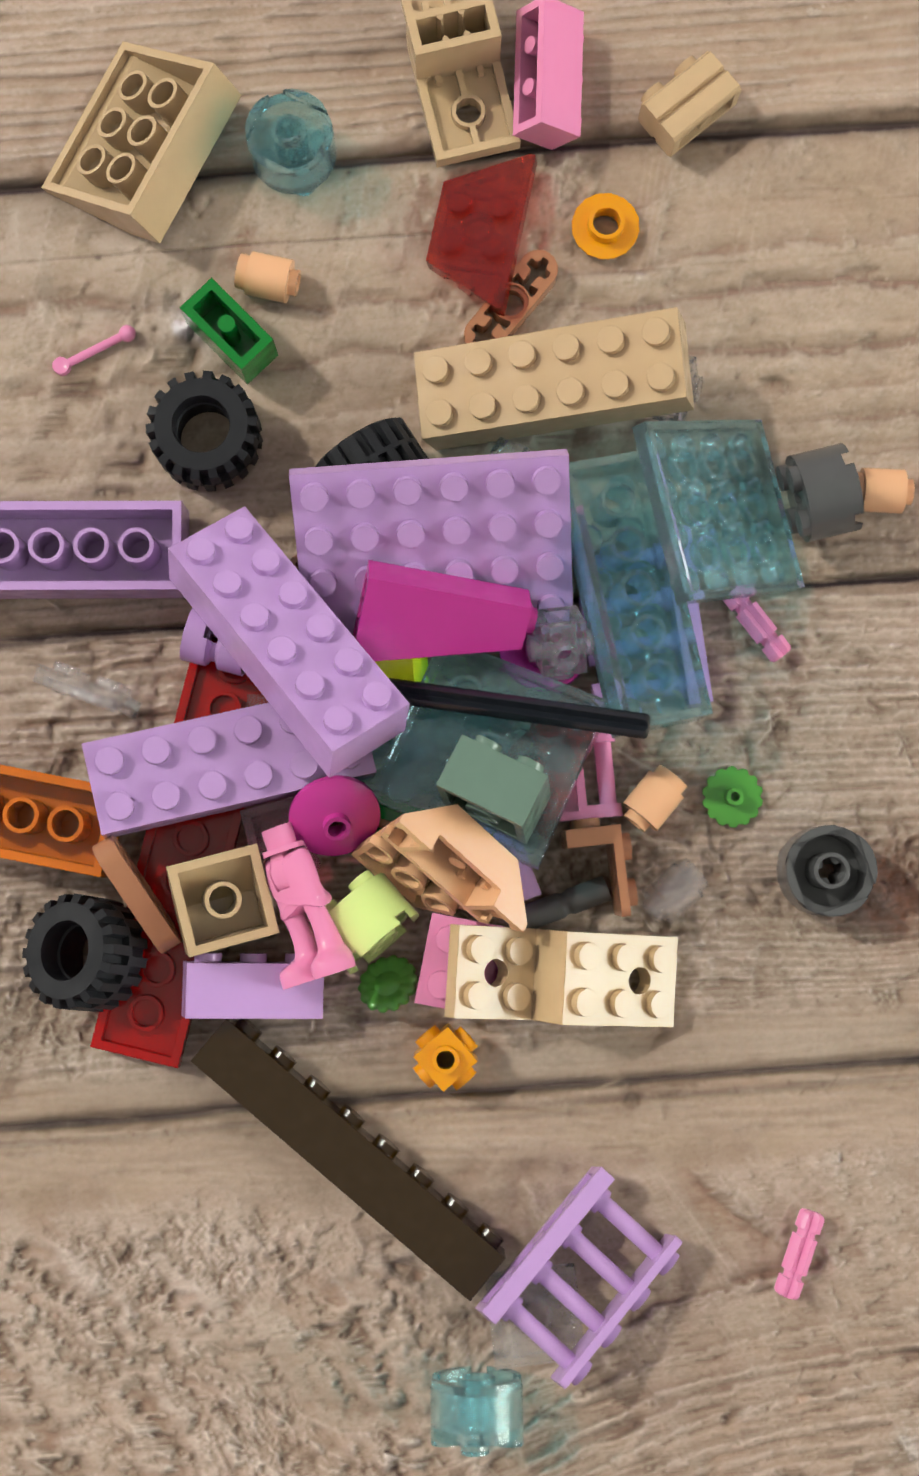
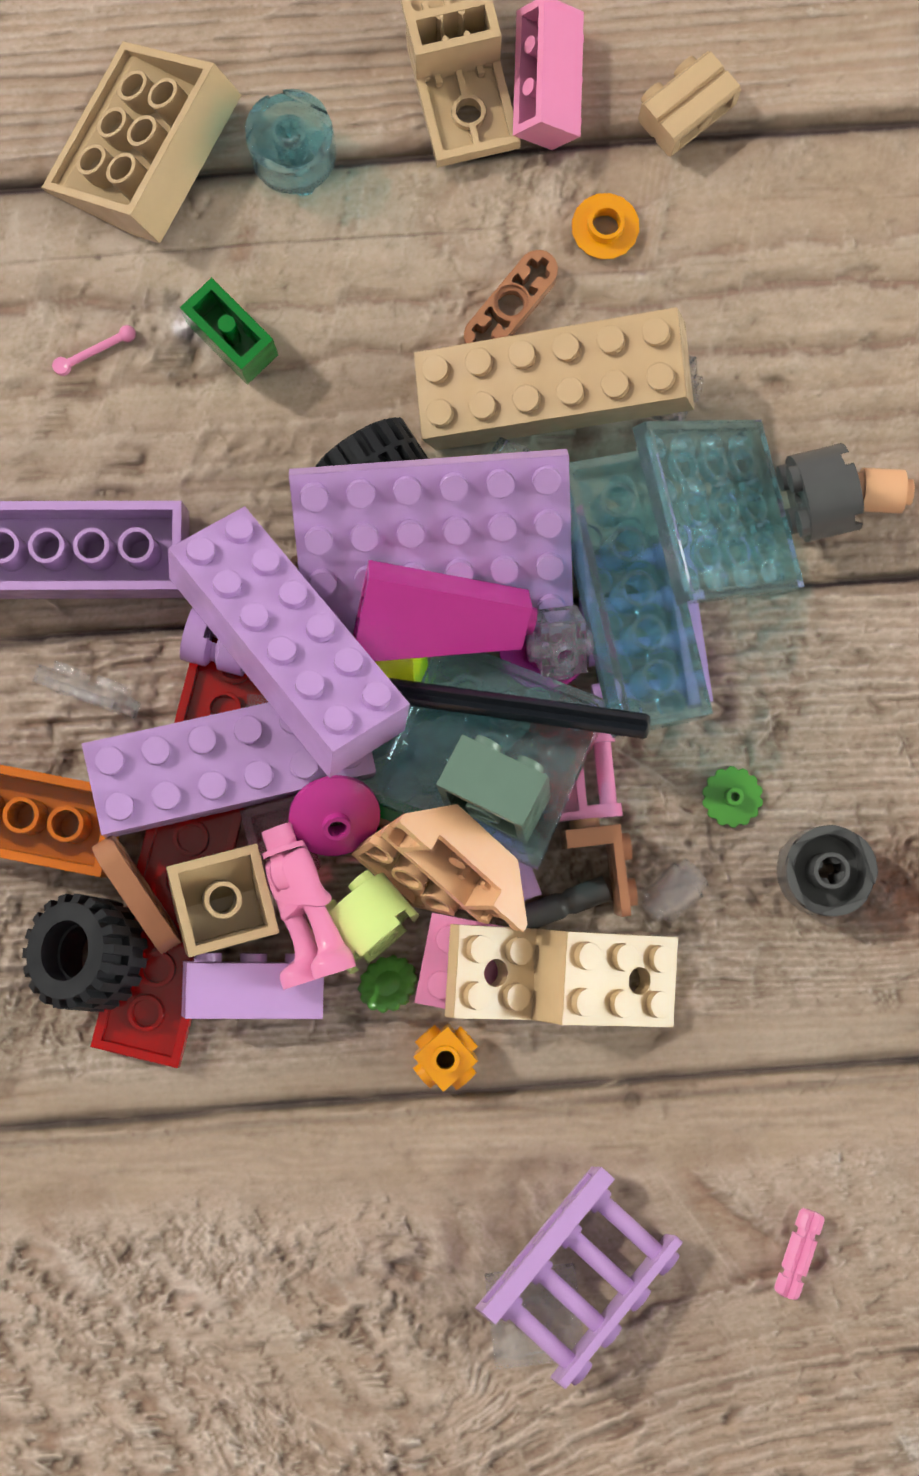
(197, 397): black tyre -> none
(267, 276): light nougat brick -> none
(351, 1157): dark brown brick -> none
(476, 1409): clear light blue brick -> none
(482, 228): clear red wing -> none
(654, 799): light nougat brick -> none
(759, 627): bright pink axle -> none

